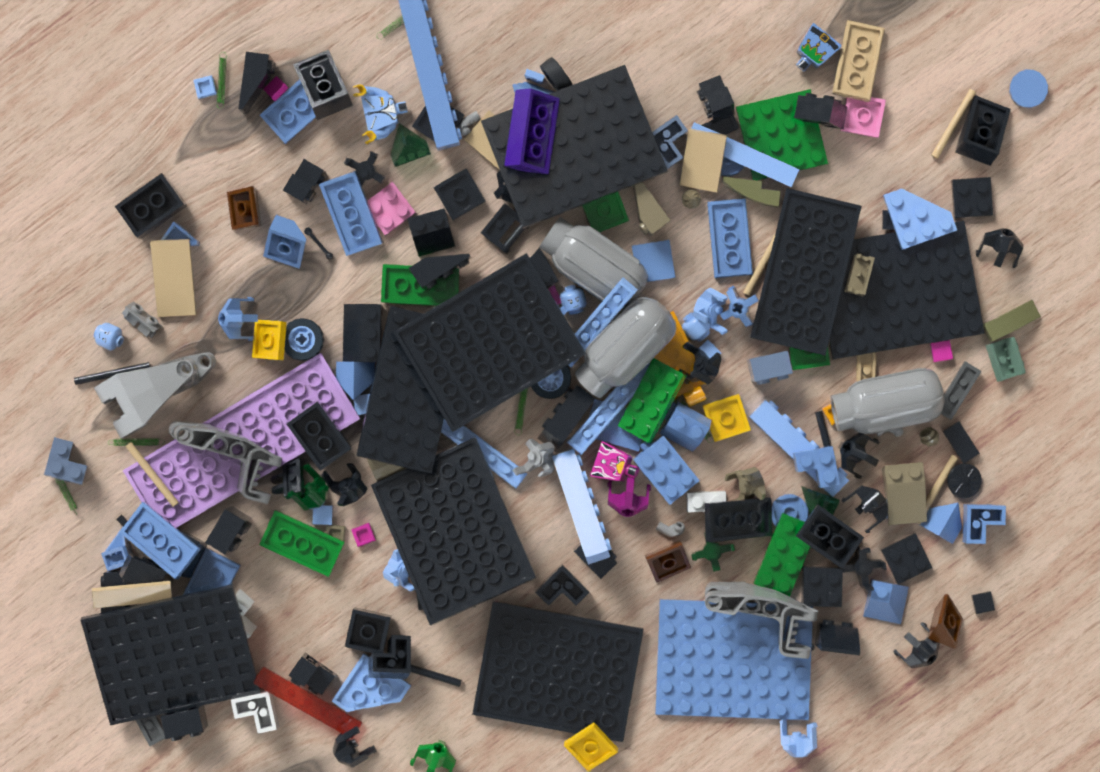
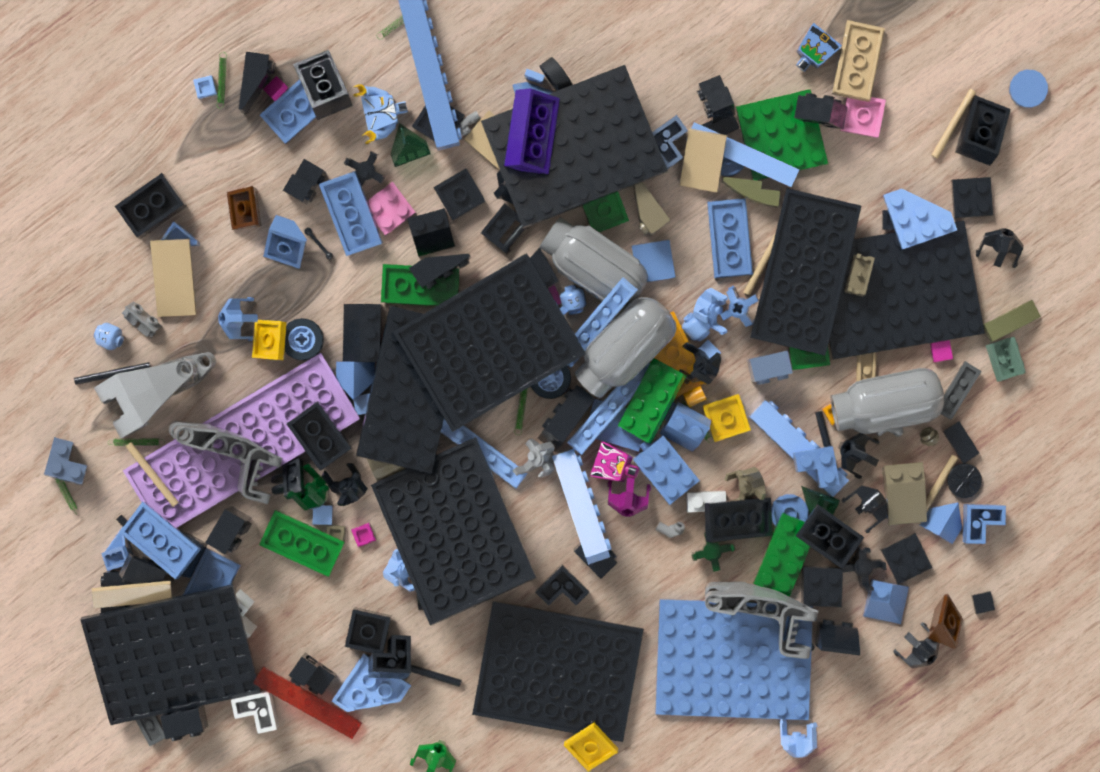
(346, 750): black piece -> none
(668, 561): reddish brown slope -> none
(691, 199): dark tan plate -> none

